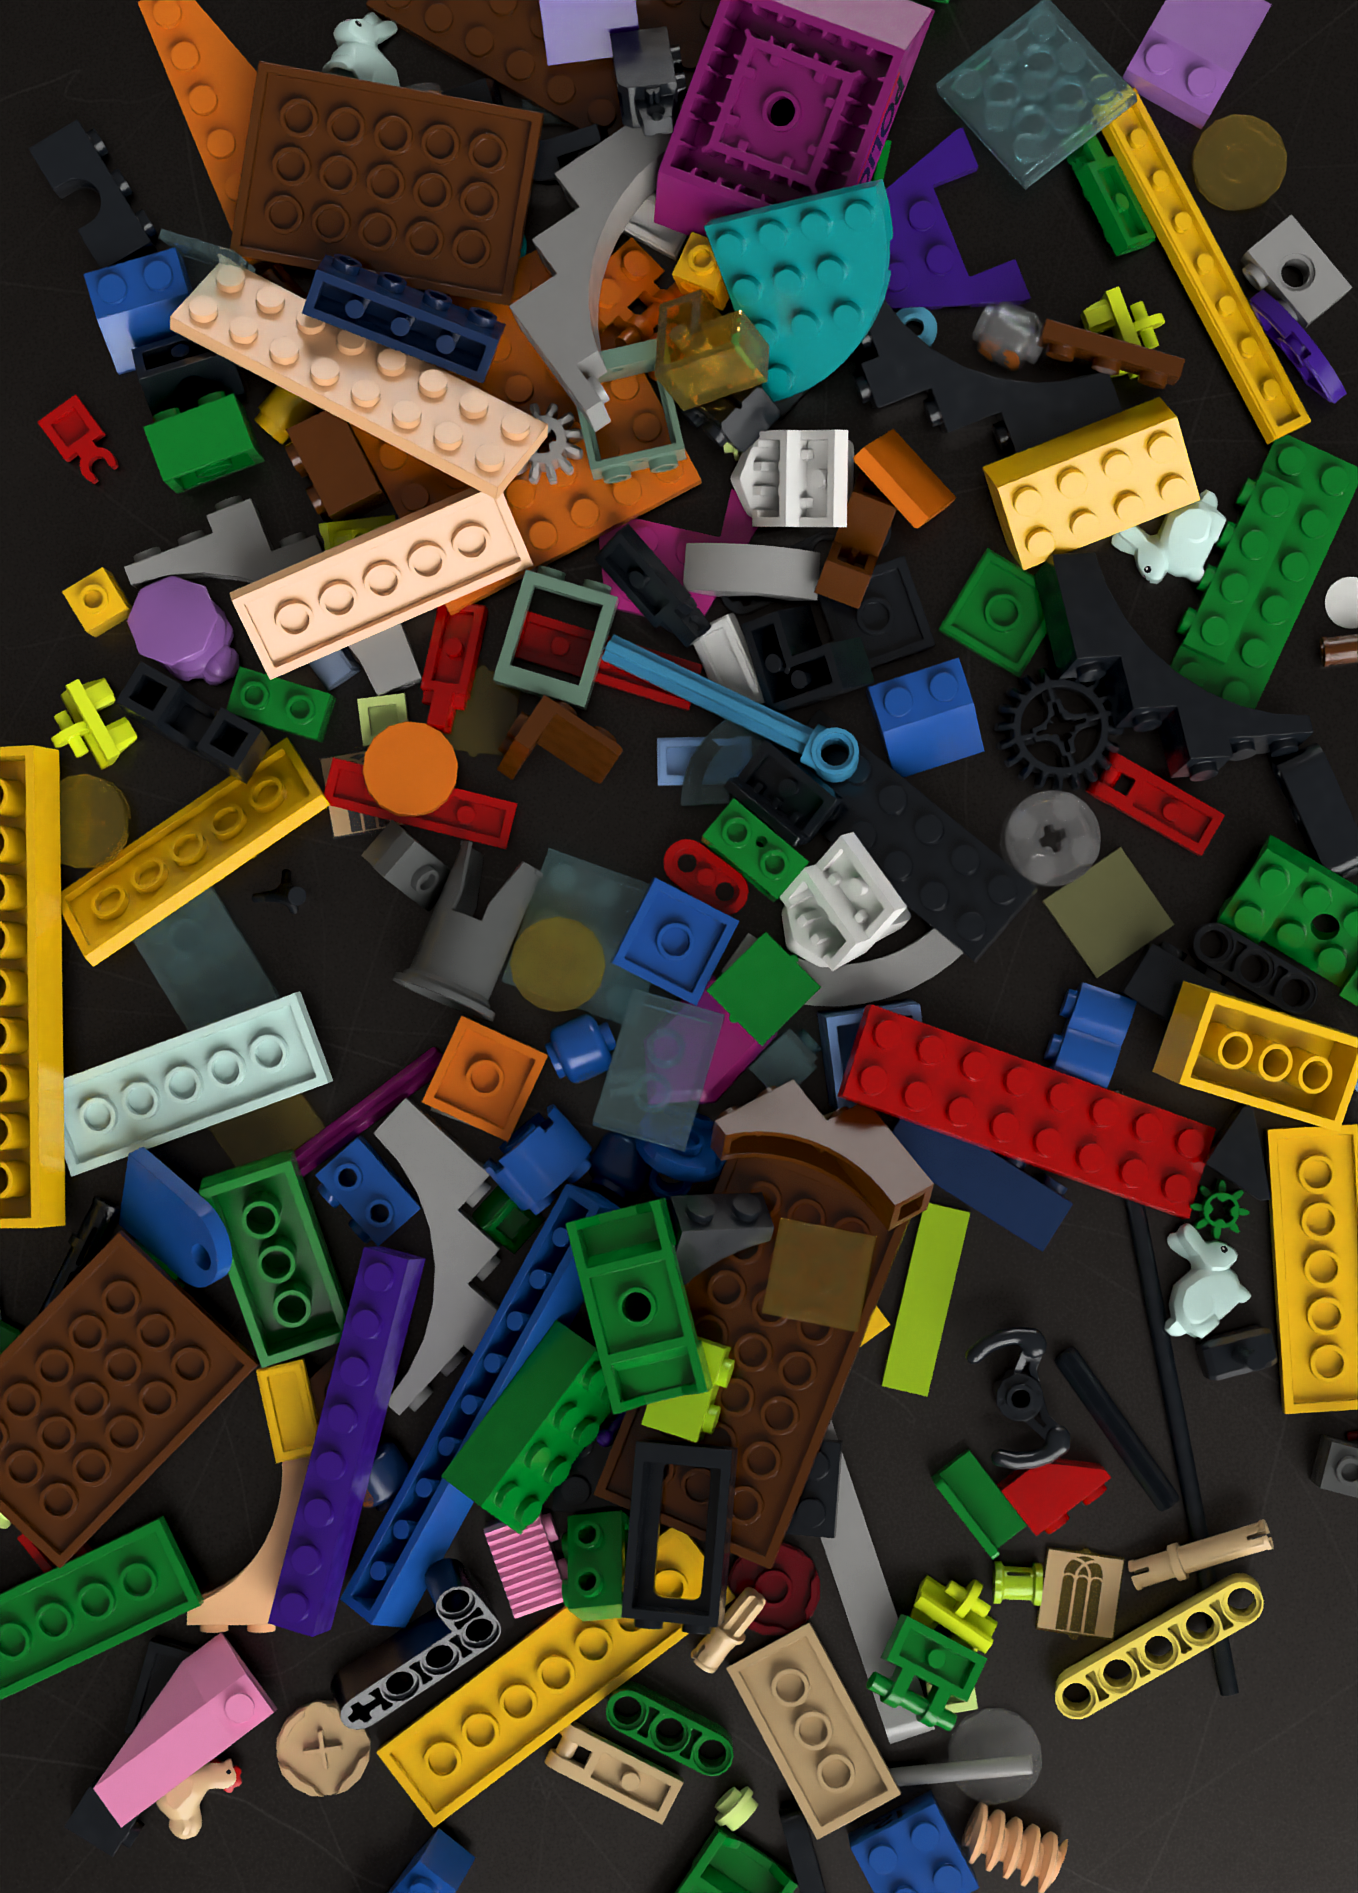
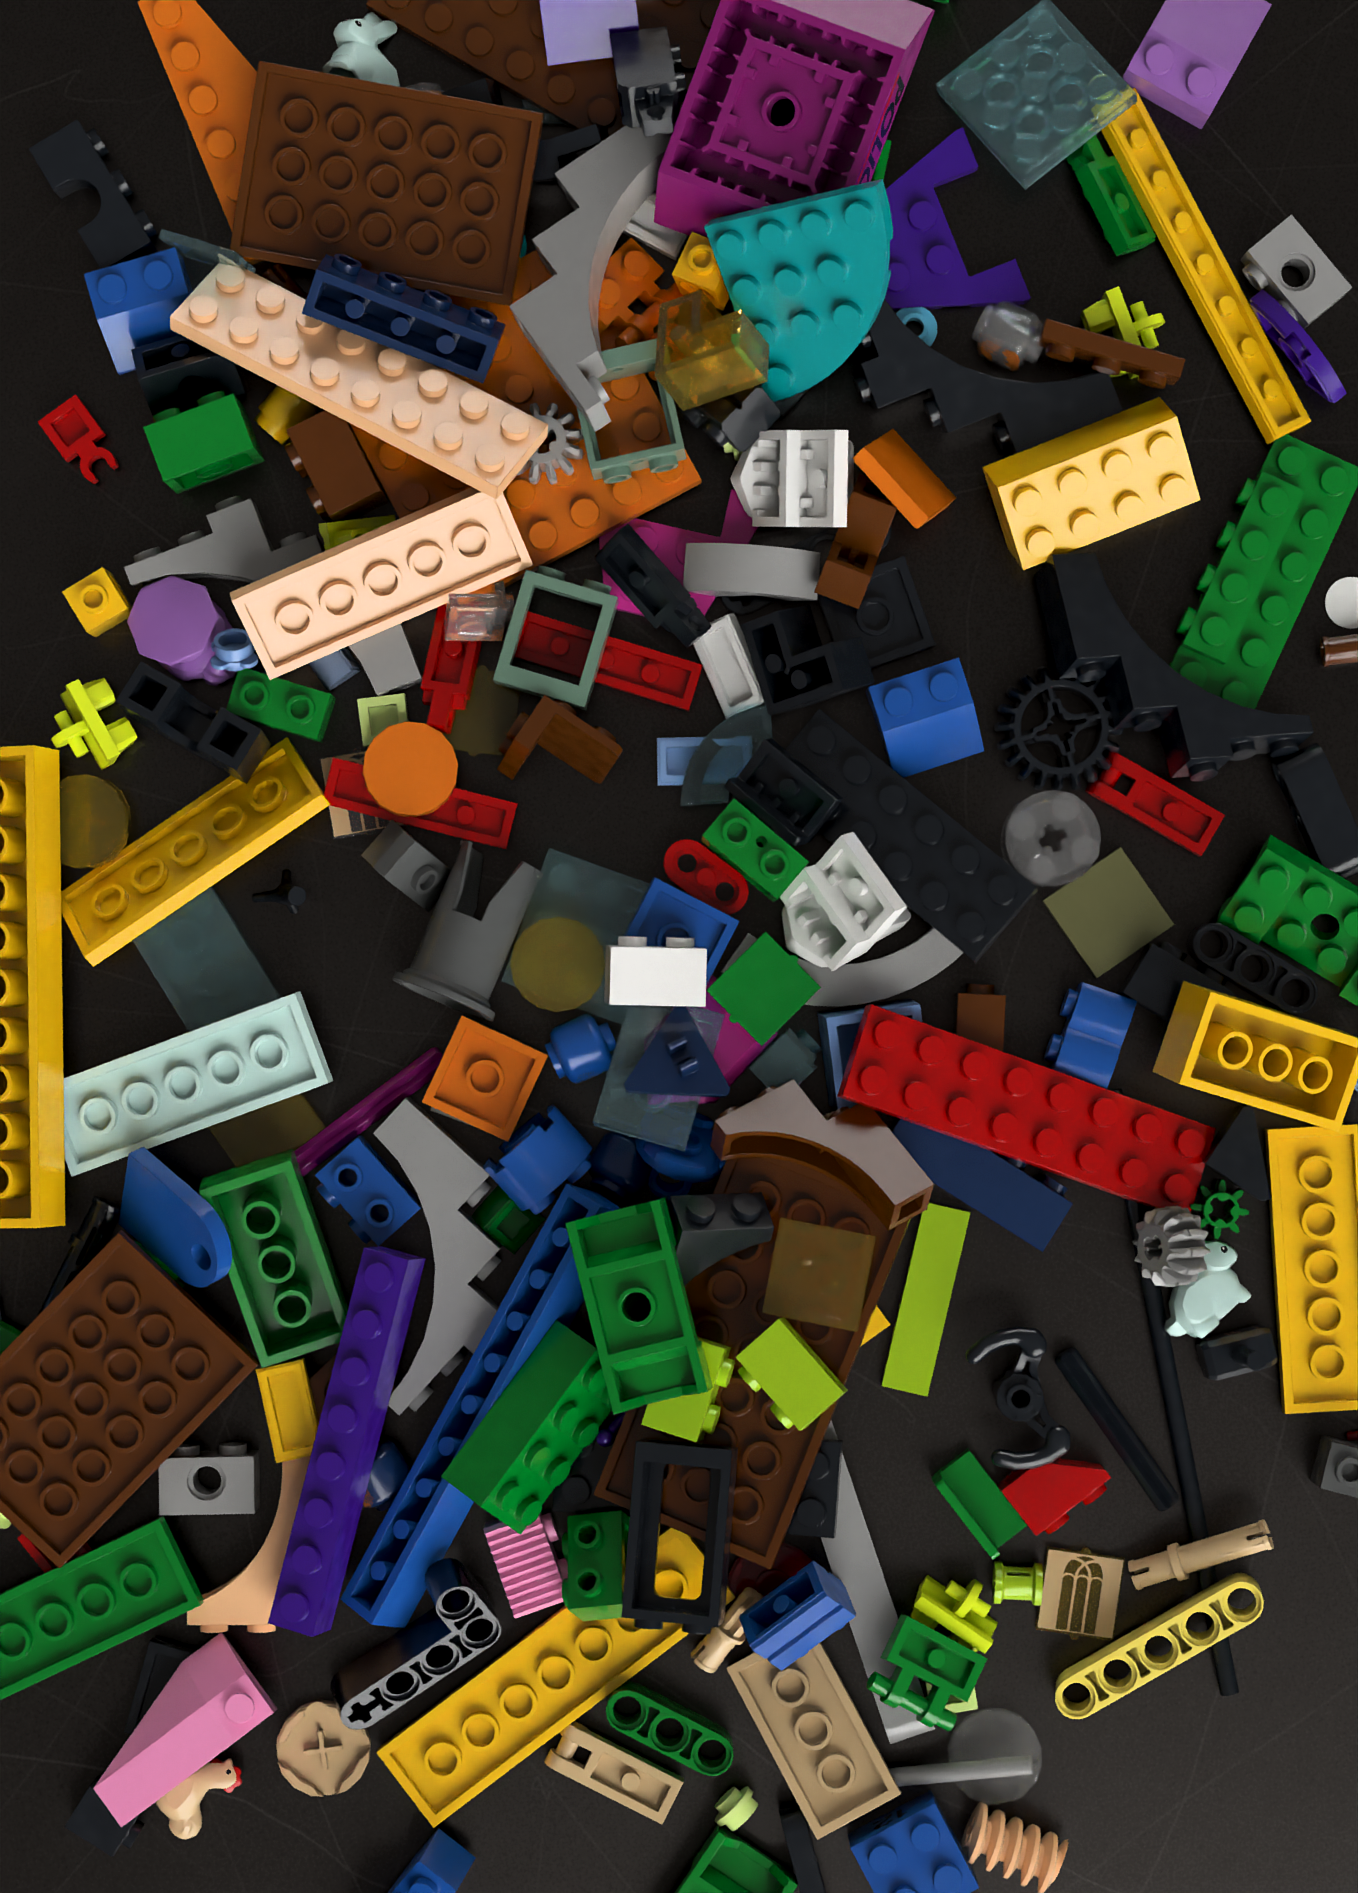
(184, 1494): none -> light grey brick
(233, 651): none -> medium blue plate
(478, 615): none -> clear bracket
(655, 973): none -> white brick
(678, 1062): none -> dark blue piece
(737, 708): dark azure piece -> none
(790, 1375): none -> lime brick
(797, 1615): none -> blue brick
(980, 1015): none -> reddish brown brick
(998, 614): green tile -> none
(1171, 1246): none -> light grey gear
(1180, 543): light aqua animal -> none
(1239, 162): clear yellow tile -> none

